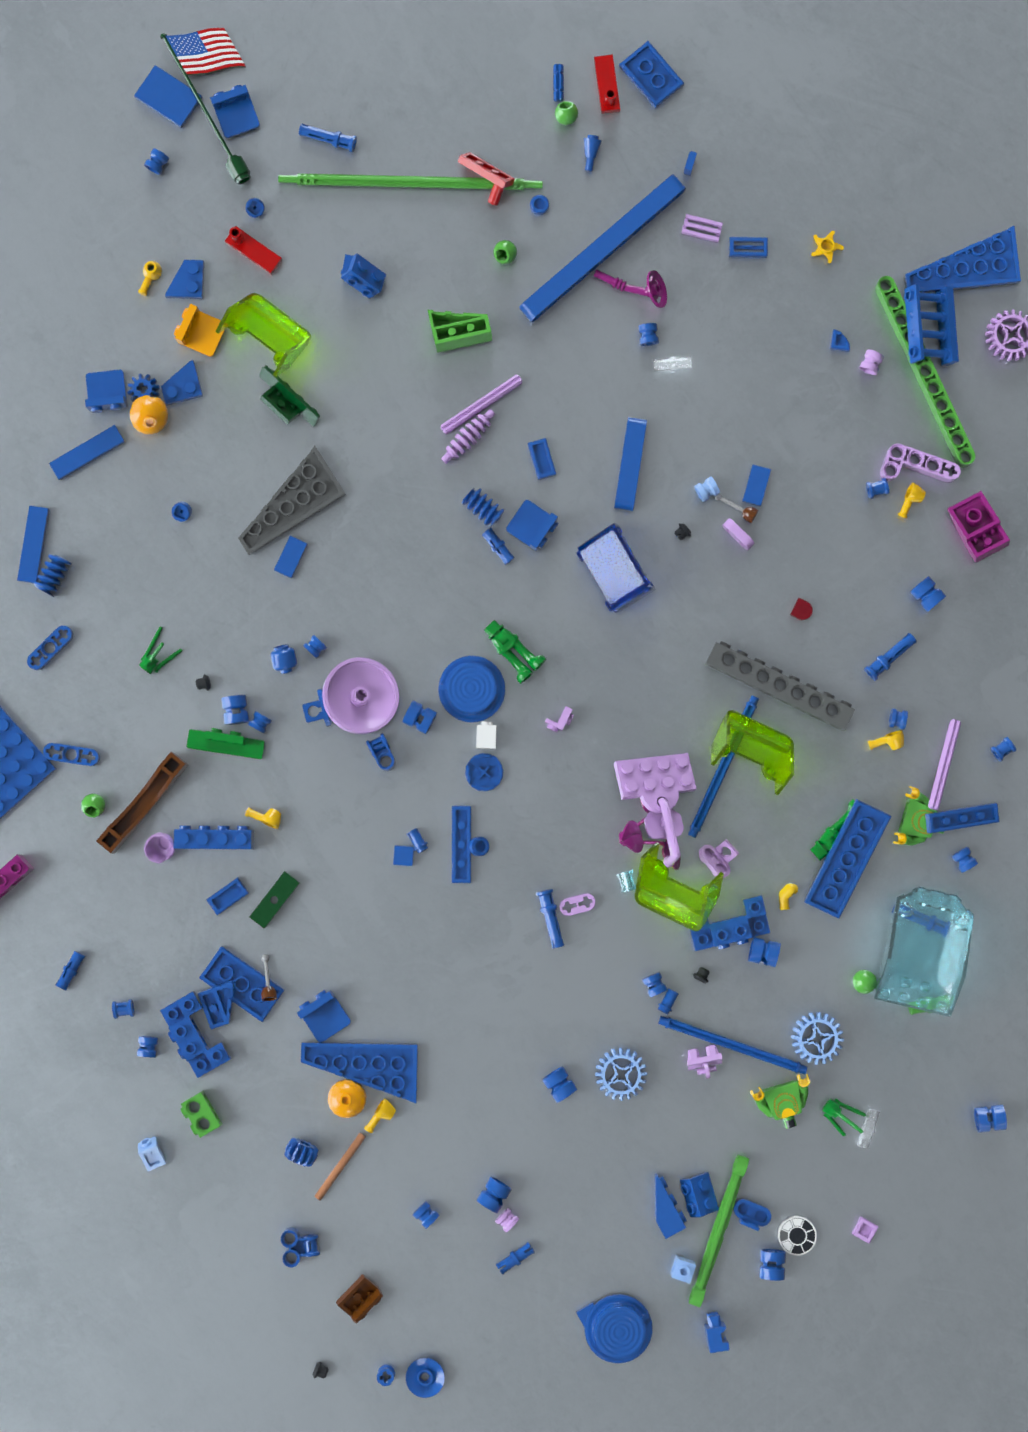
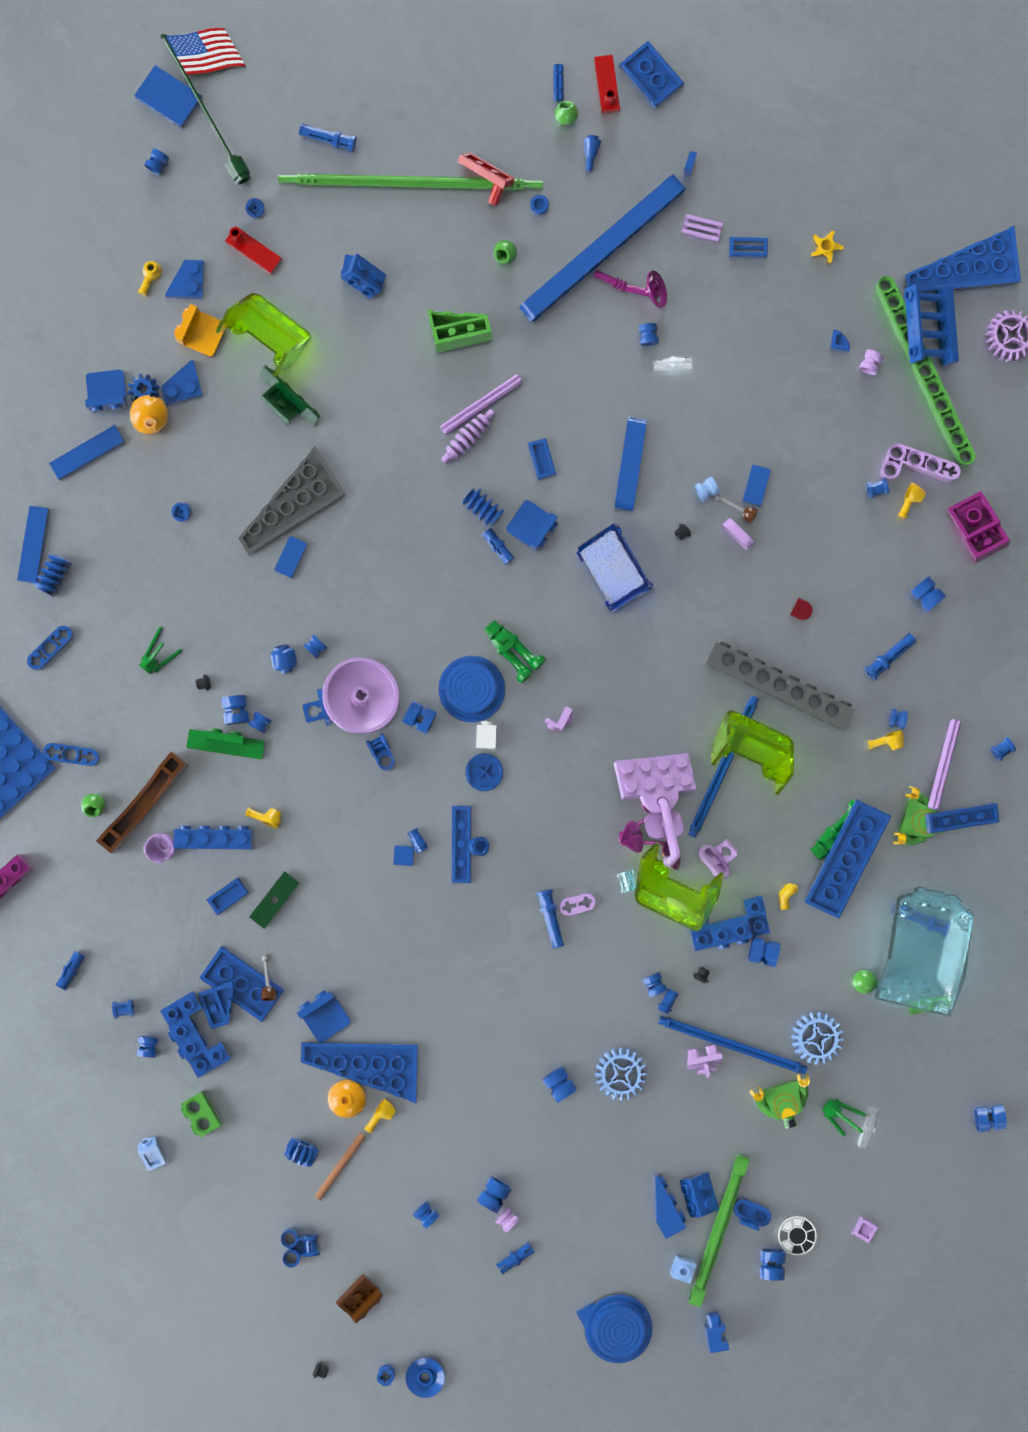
(235, 111): blue bracket -> none
(965, 860): blue wheel -> none

